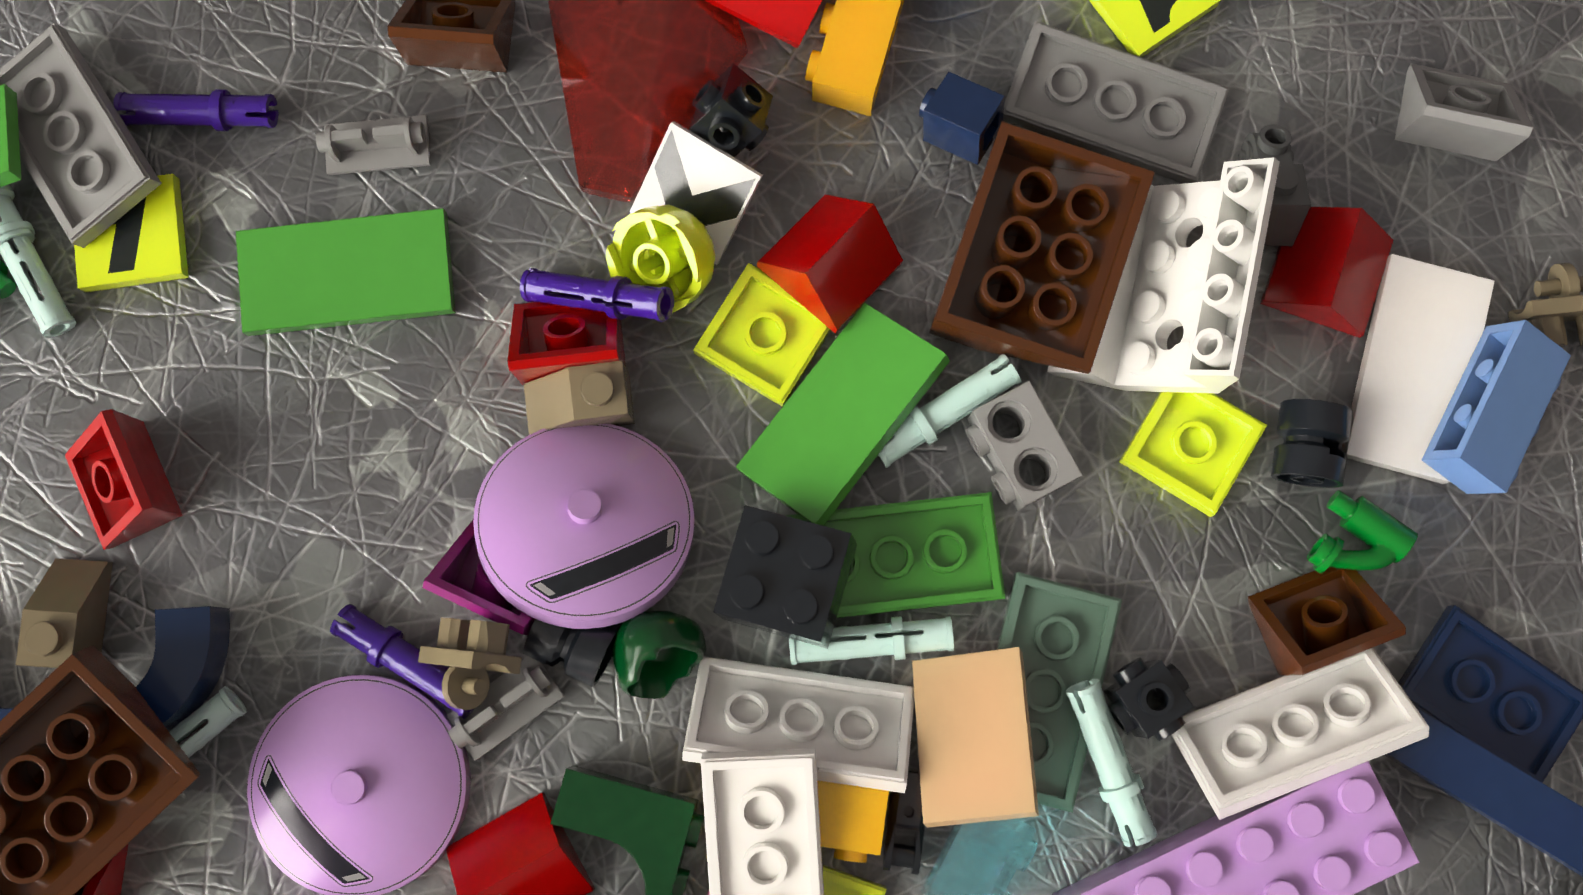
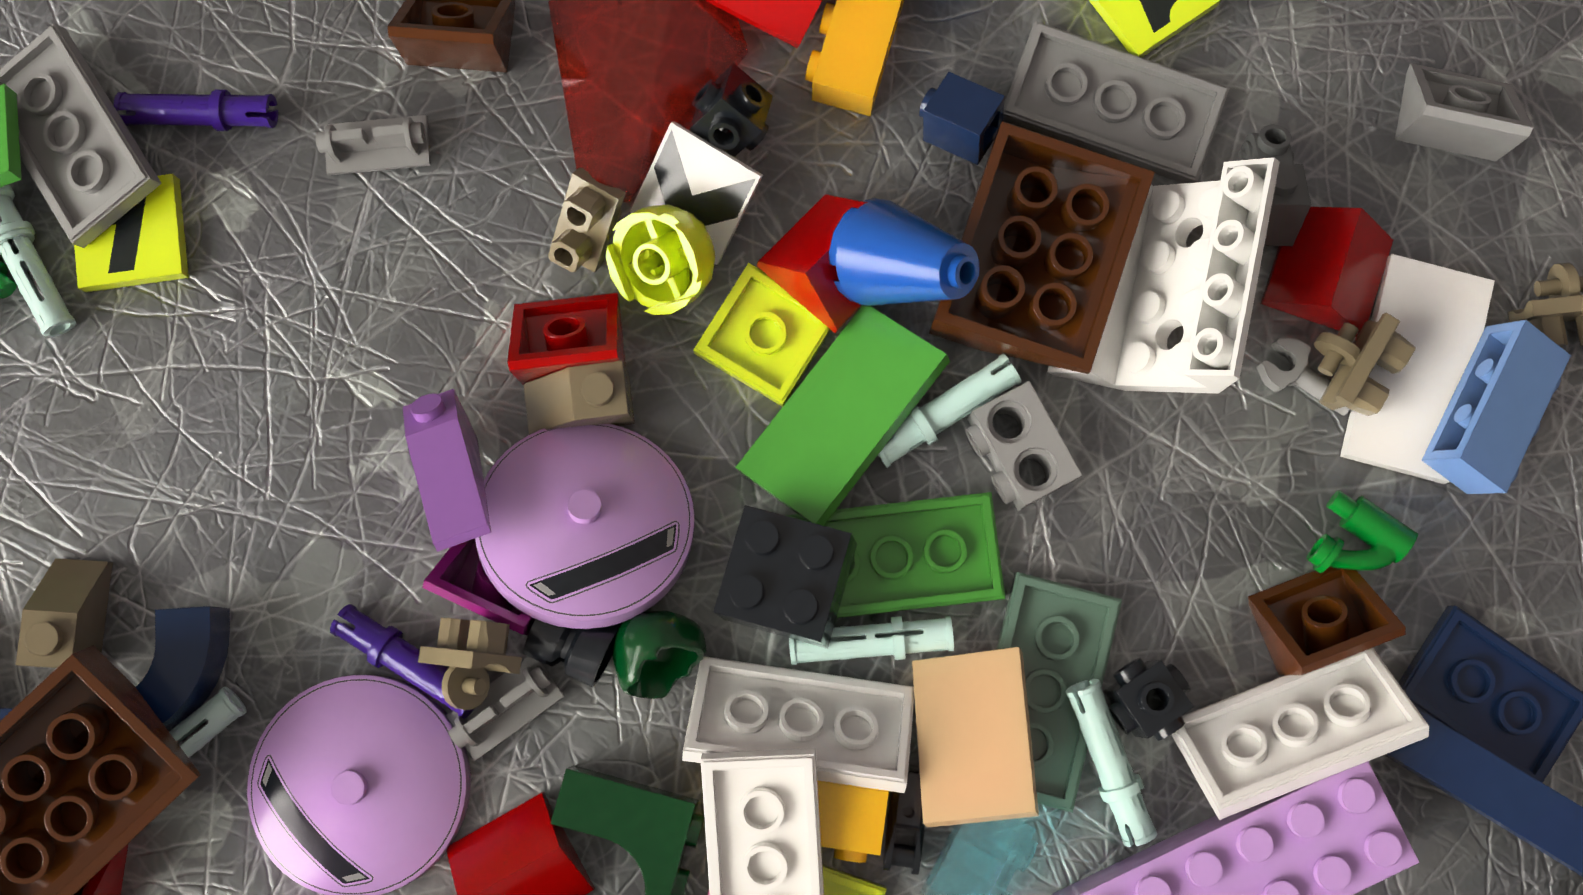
(121, 479): red slope -> none
(345, 272): bright green tile -> none
(447, 468): none -> medium lavender slope
(585, 223): none -> dark tan hips
(614, 296): dark purple pin -> none
(898, 257): none -> blue cone
(1193, 447): neon yellow tile -> none
(1298, 373): none -> light grey bar
(1312, 443): black wheel -> none
(1374, 345): none -> dark tan hips

